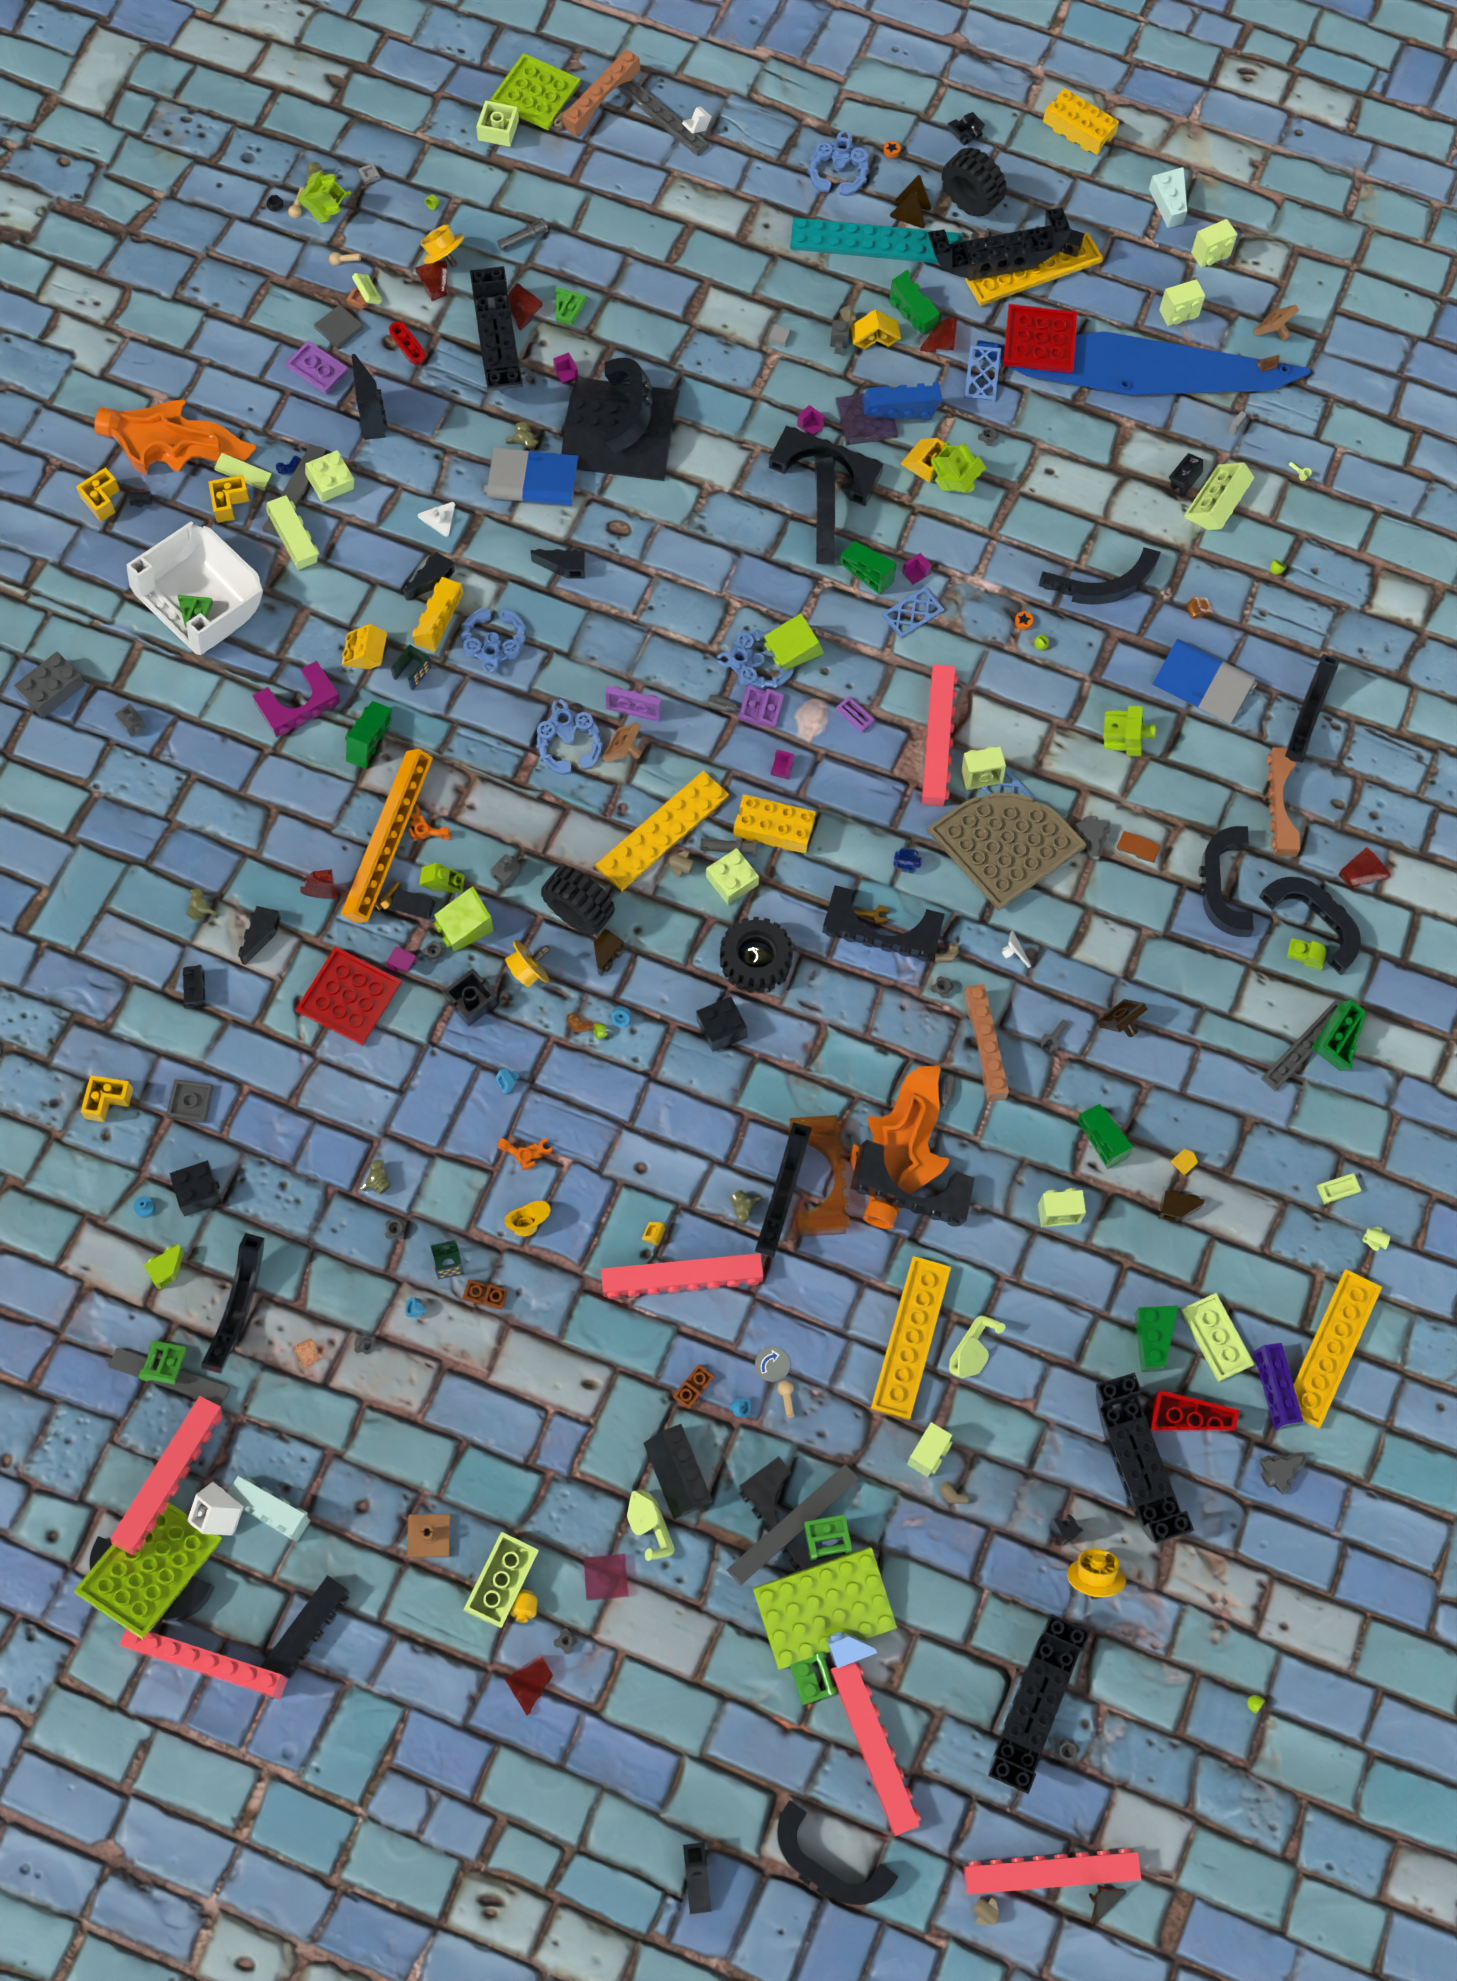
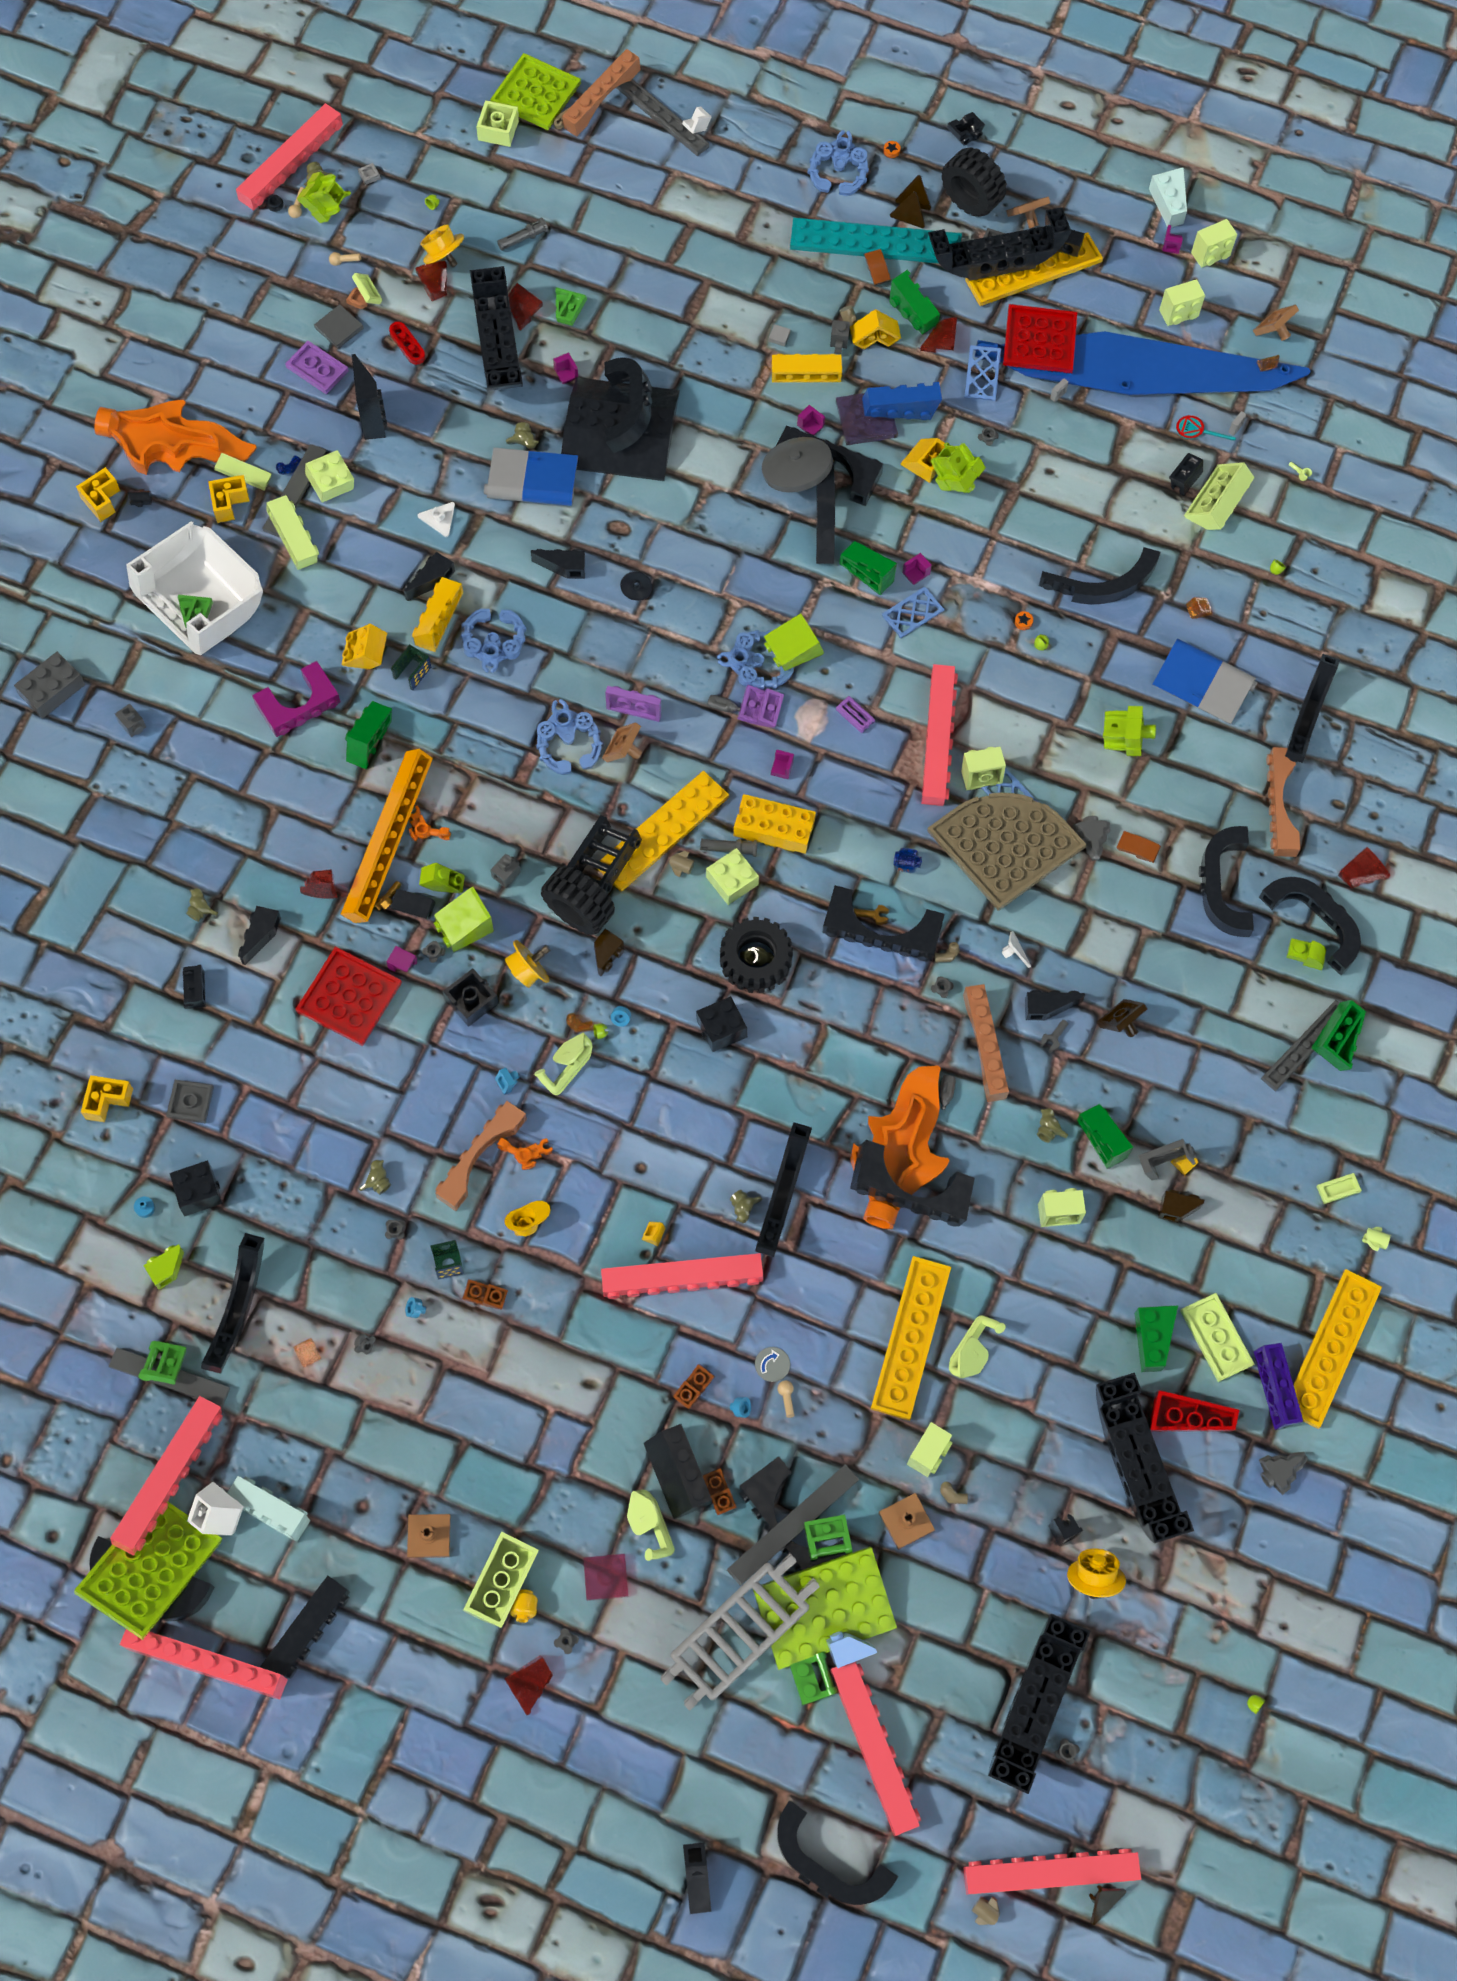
(289, 157): none -> coral brick
(504, 1124): none -> nougat arch
(571, 1054): none -> yellowish green piece
(593, 843): none -> black fence
(634, 592): none -> black piece
(719, 1491): none -> dark orange slope
(758, 1650): none -> light grey bar
(797, 464): none -> dark grey dish
(806, 368): none -> yellow brick
(830, 1215): clear orange arch -> none
(877, 267): none -> dark orange slope
(906, 1521): none -> medium nougat tile
(1029, 210): none -> medium nougat tile
(1048, 1004): none -> black slope
(1049, 1126): none -> olive animal
(1059, 390): none -> light grey tile
(1080, 121): yellow piece -> none
(1164, 1154): none -> dark grey panel
(1172, 242): none -> magenta panel
(1192, 427): none -> piece

